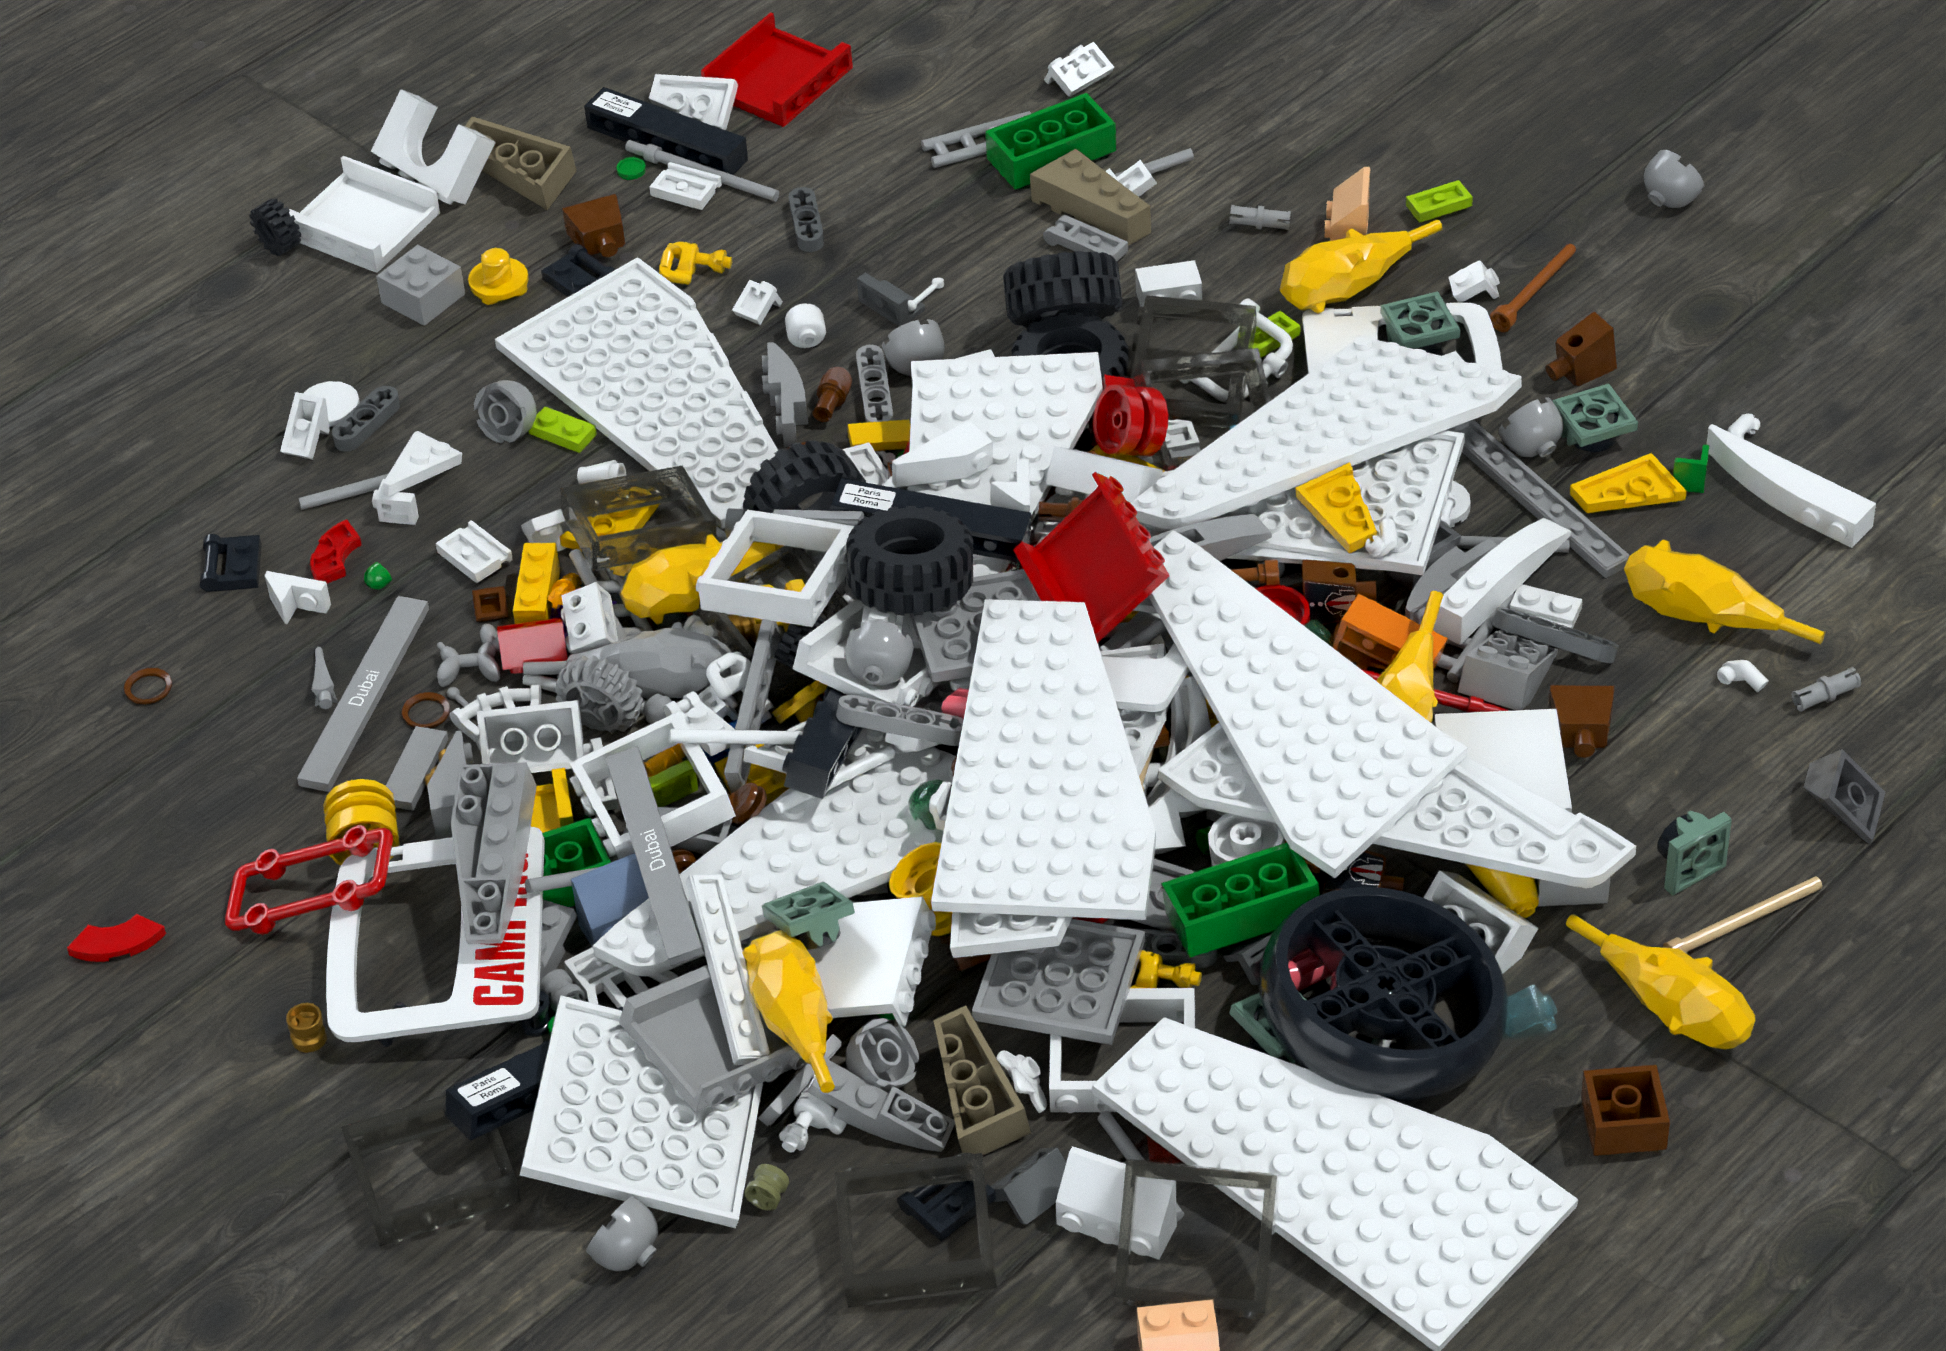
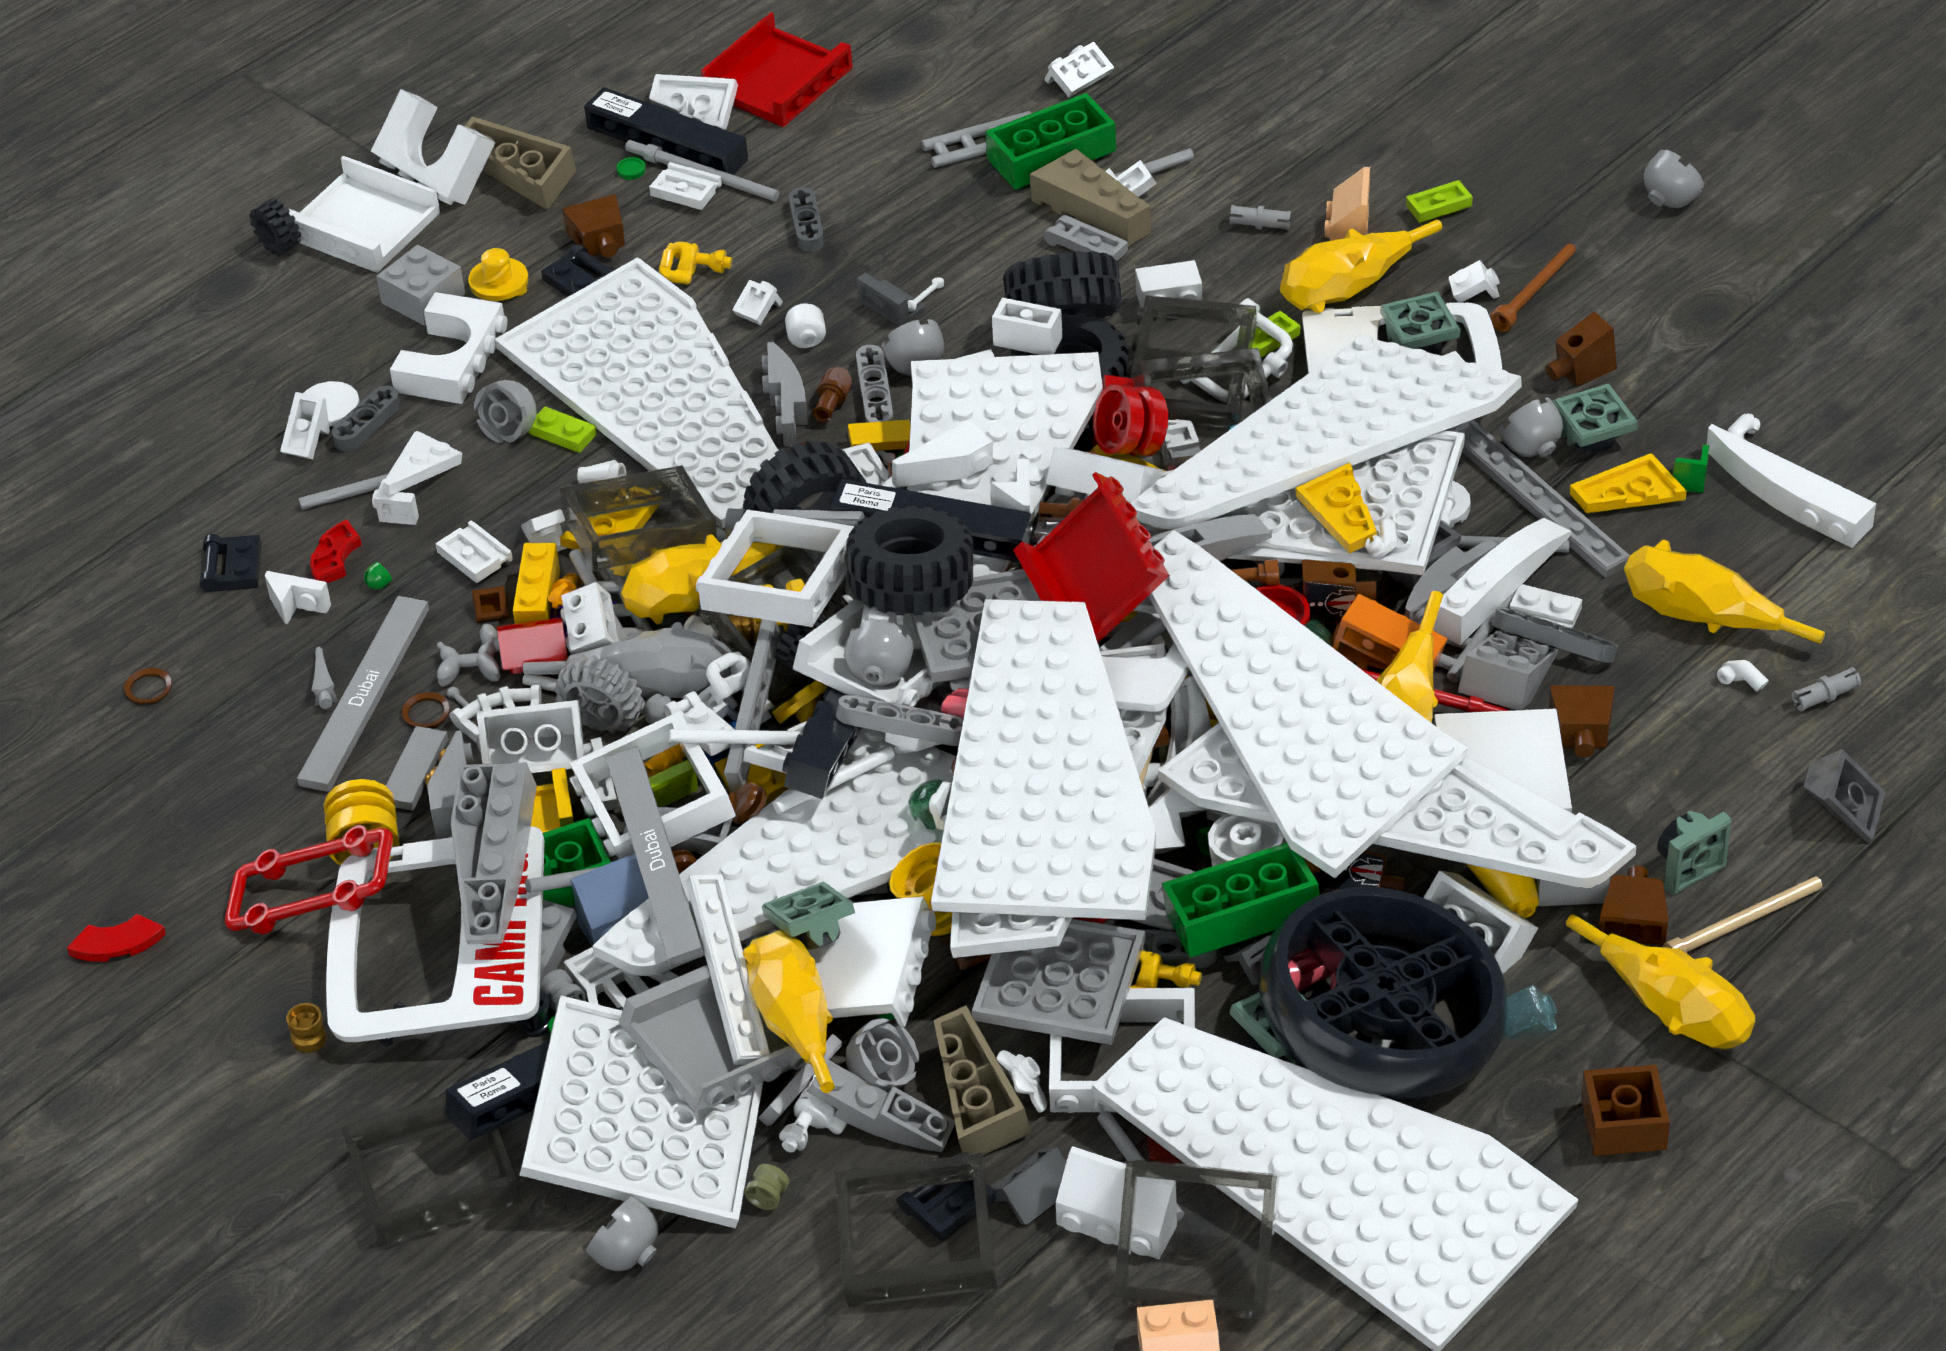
(453, 374): none -> white arch
(1027, 327): none -> white brick
(1635, 908): none -> reddish brown torso

